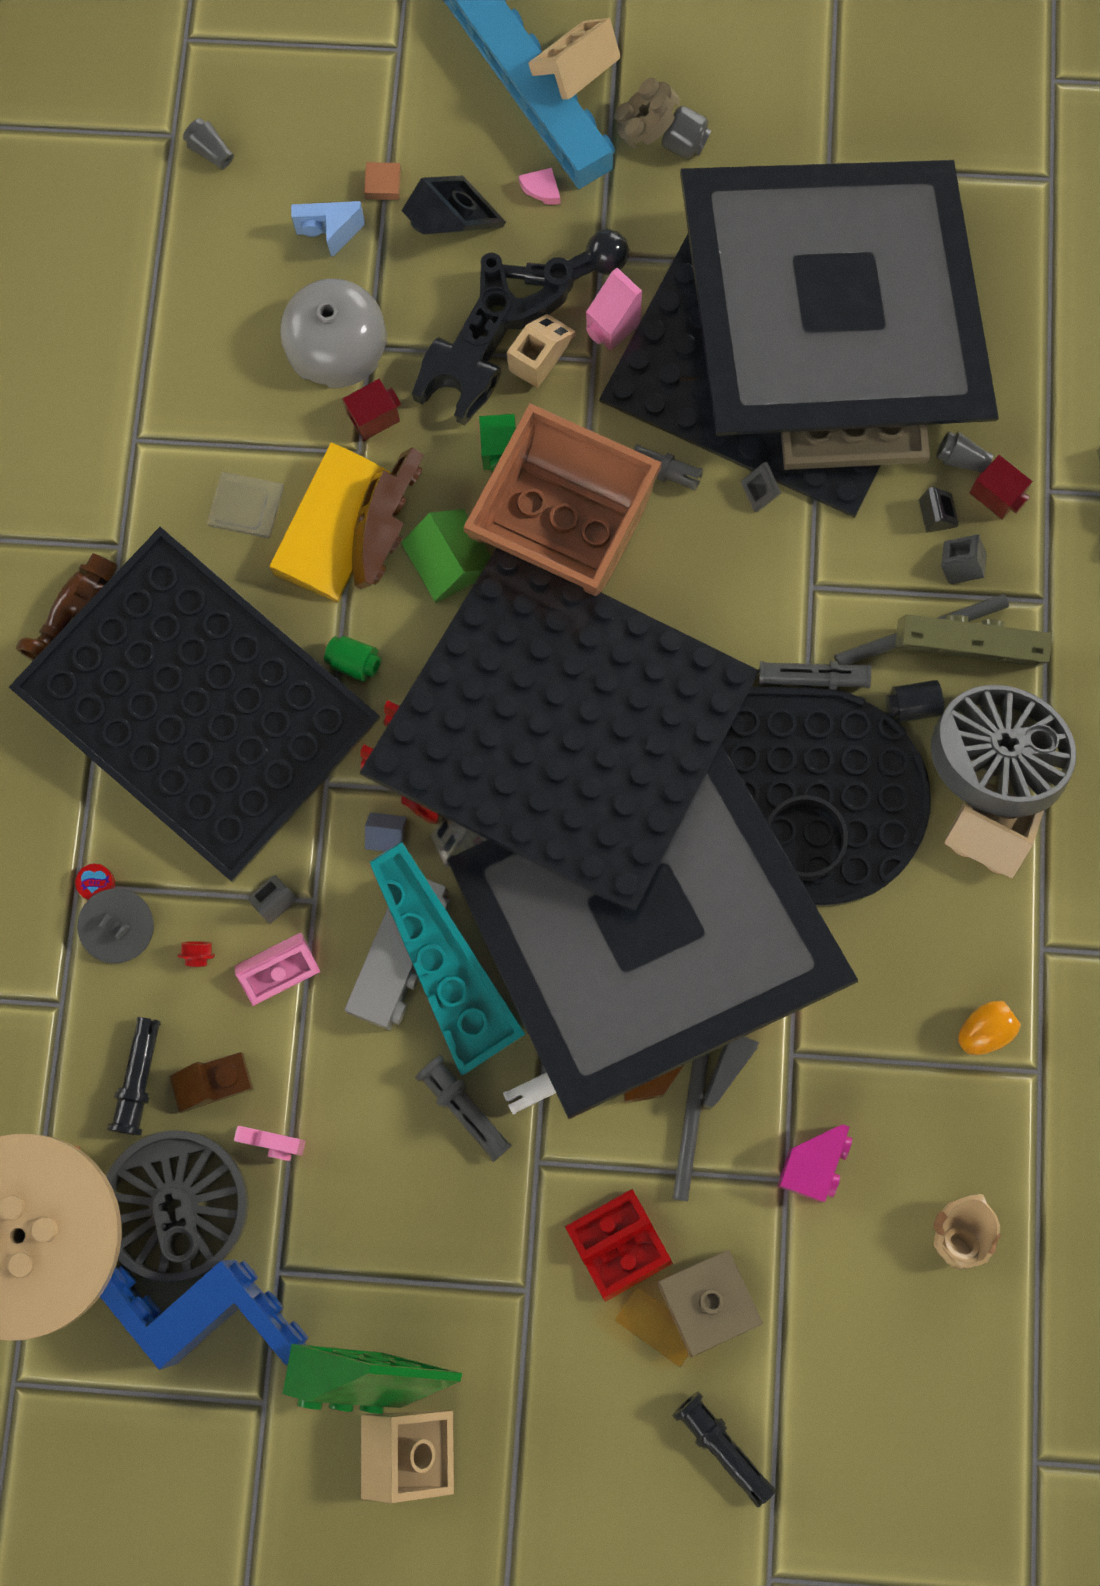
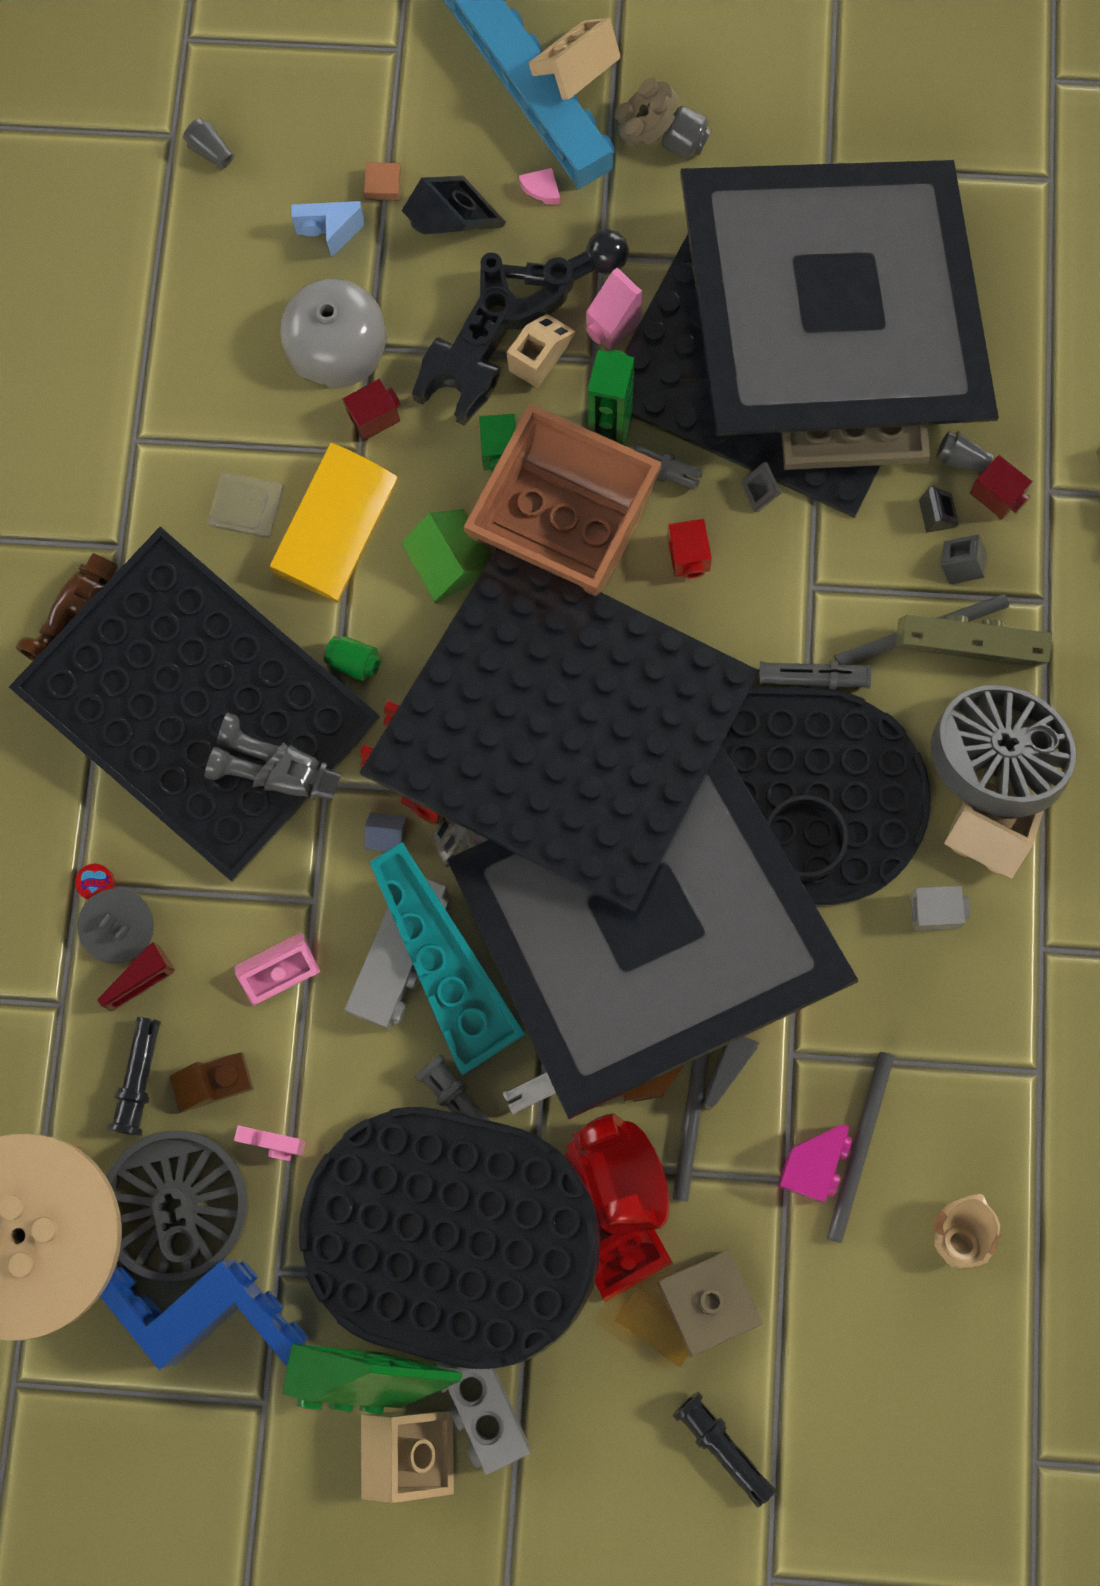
(139, 976): none -> dark red slope
(196, 953): red plate -> none
(272, 899): dark grey slope -> none
(286, 767): none -> dark grey piece
(375, 527): reddish brown slope -> none
(450, 1237): none -> black tile
(509, 1442): none -> light grey brick
(611, 395): none -> green brick
(621, 1175): none -> red piece
(689, 548): none -> red brick
(860, 1147): none -> dark grey piece
(915, 701): black brick -> none
(939, 908): none -> light grey brick
(988, 1029): light orange animal -> none

